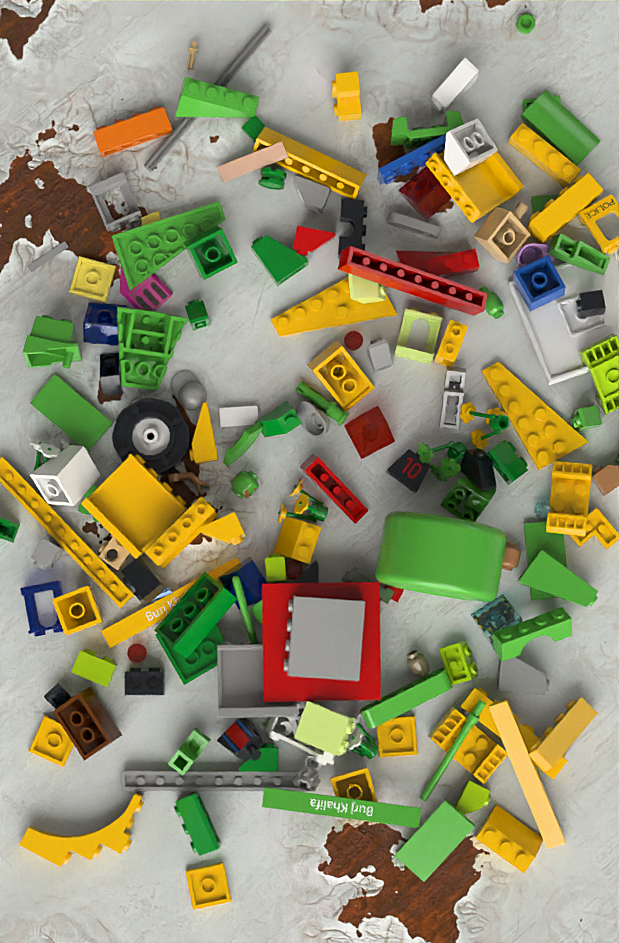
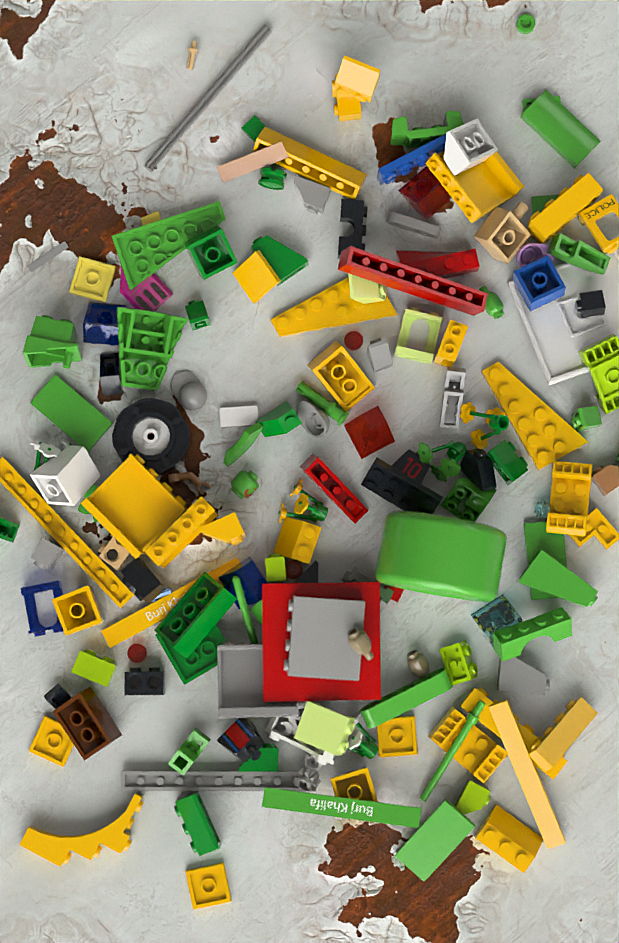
(110, 184): light grey panel -> none
(133, 131): orange brick -> none
(203, 442): yellow slope -> none
(213, 101): bright green wedge -> none
(256, 276): none -> yellow tile
(310, 239): red slope -> none
(357, 79): none -> yellow slope
(360, 642): none -> dark tan plant
(400, 489): none -> black plate
(455, 86): white slope -> none
(511, 557): medium nougat head -> none
(544, 156): yellow brick -> none

